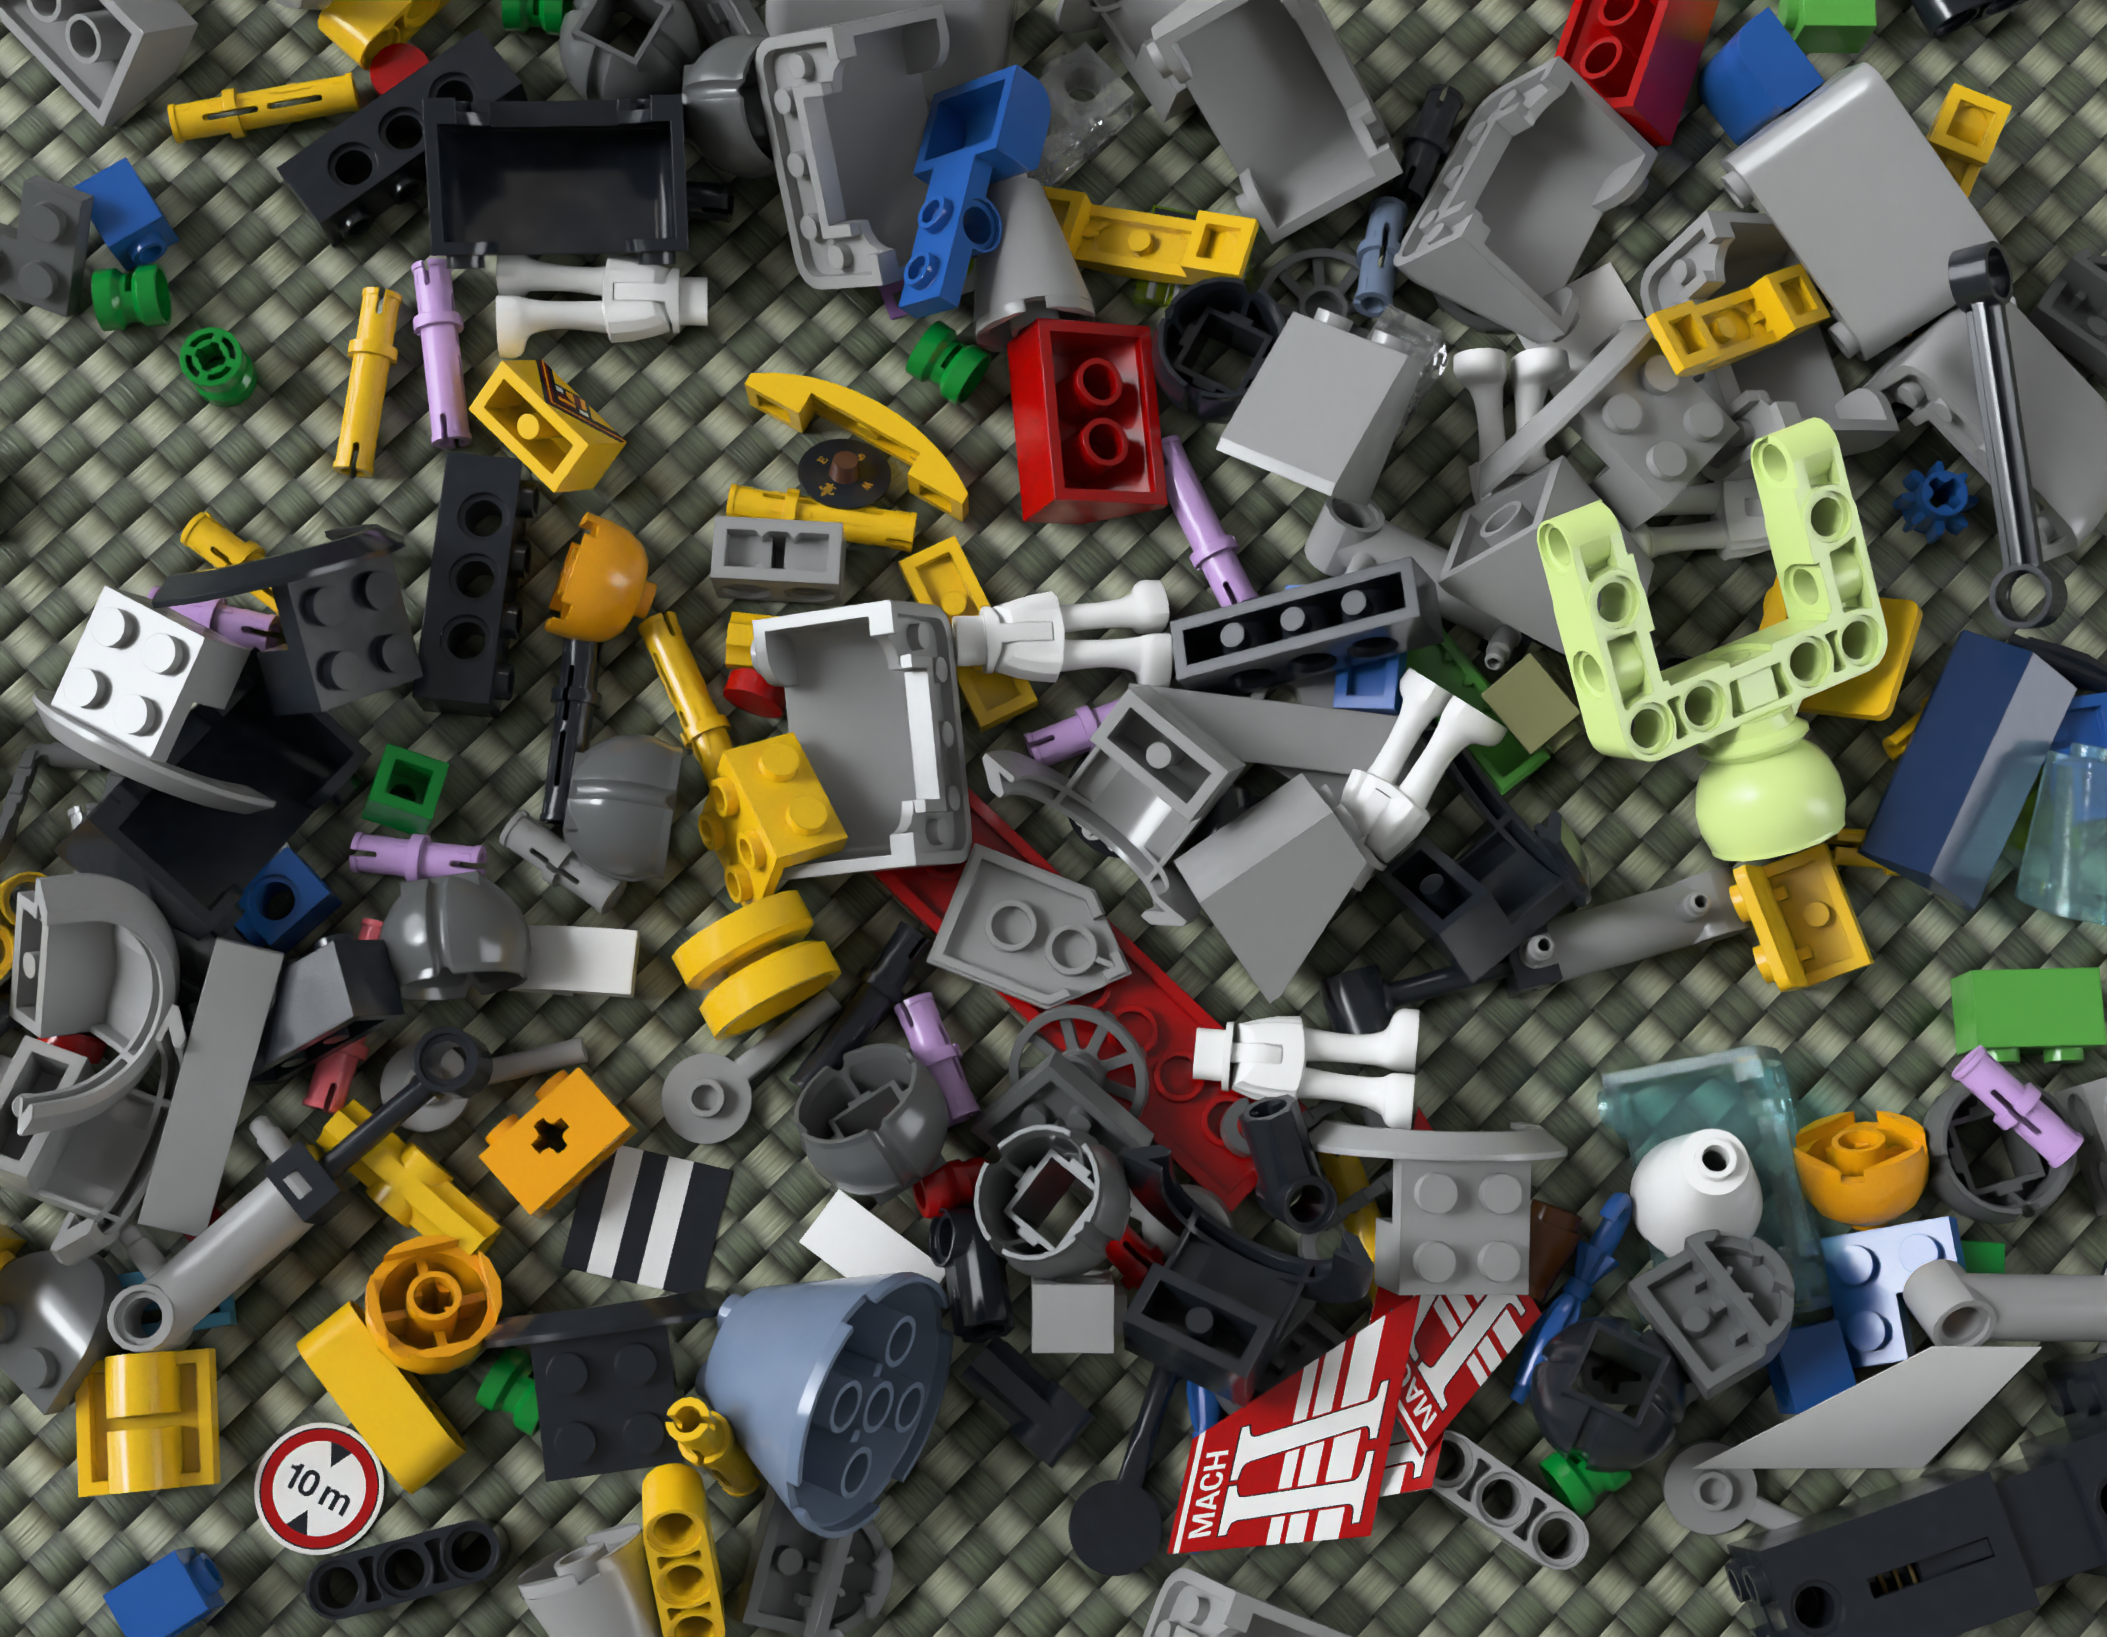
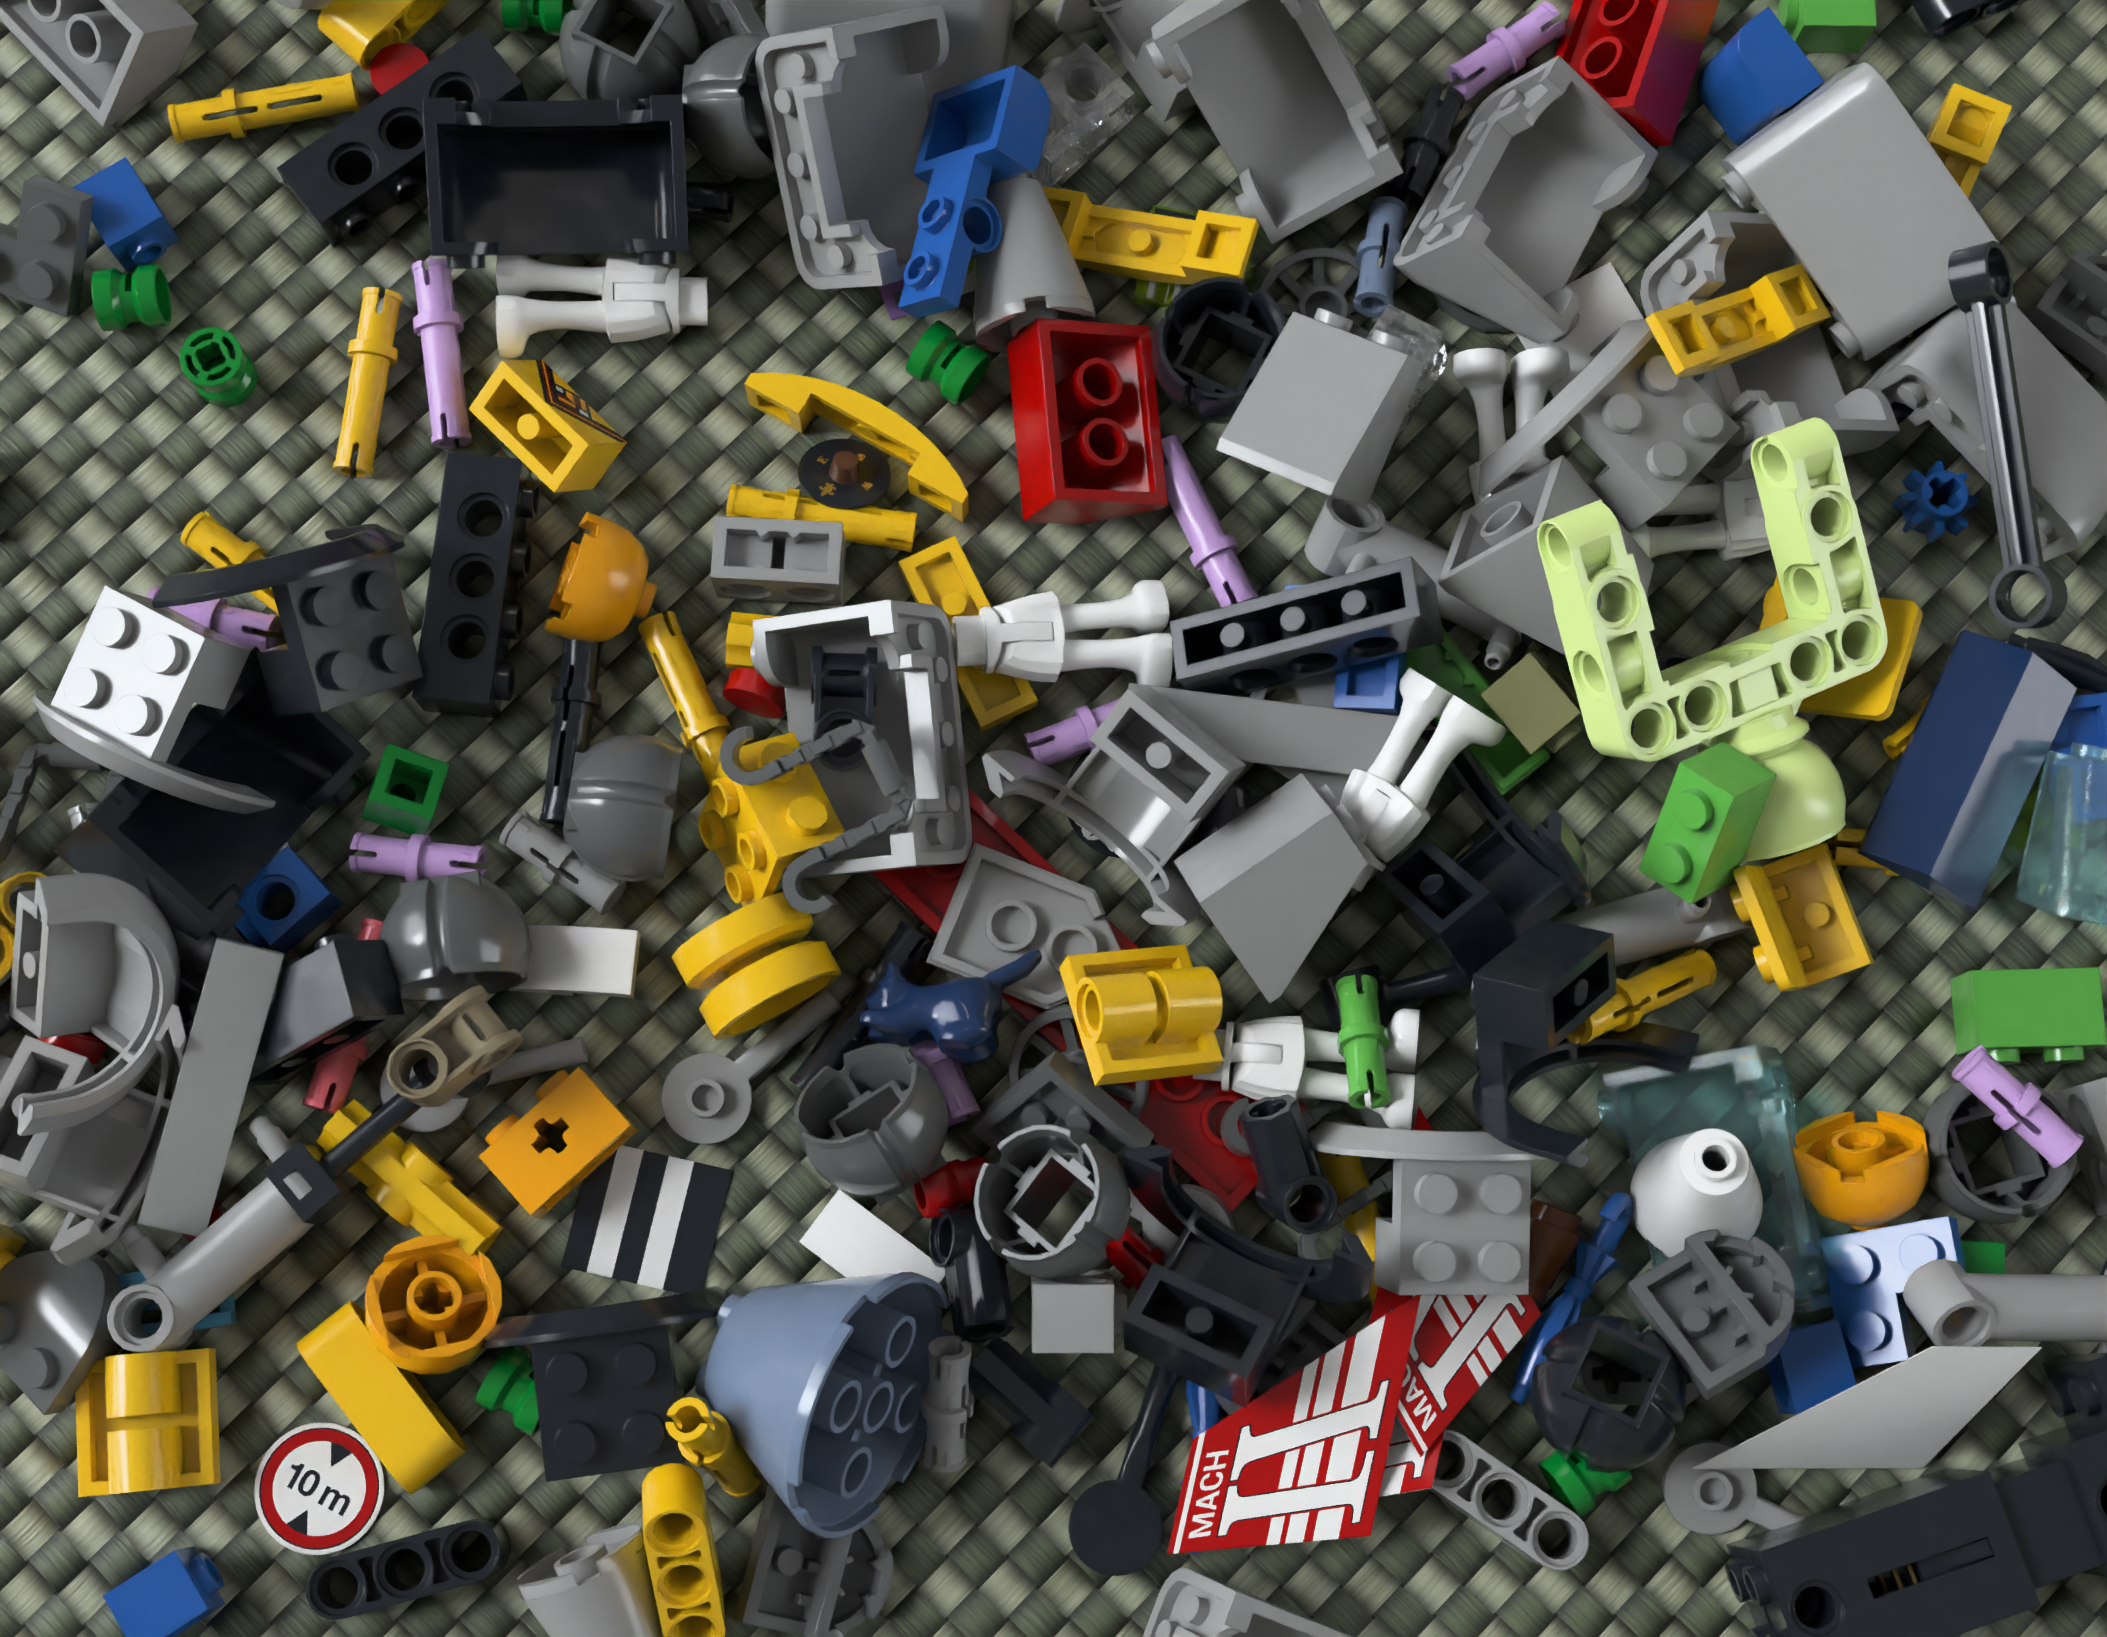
(456, 1046): none -> dark tan piece
(842, 698): none -> black piece
(883, 768): none -> dark grey piece
(947, 1404): none -> light grey pin
(954, 1014): none -> dark blue animal
(1144, 1013): none -> yellow plate
(1363, 1042): none -> bright green pin
(1506, 50): none -> lavender pin
(1525, 1011): none -> black piece
(1647, 993): none -> yellow pin
(1707, 822): none -> bright green brick

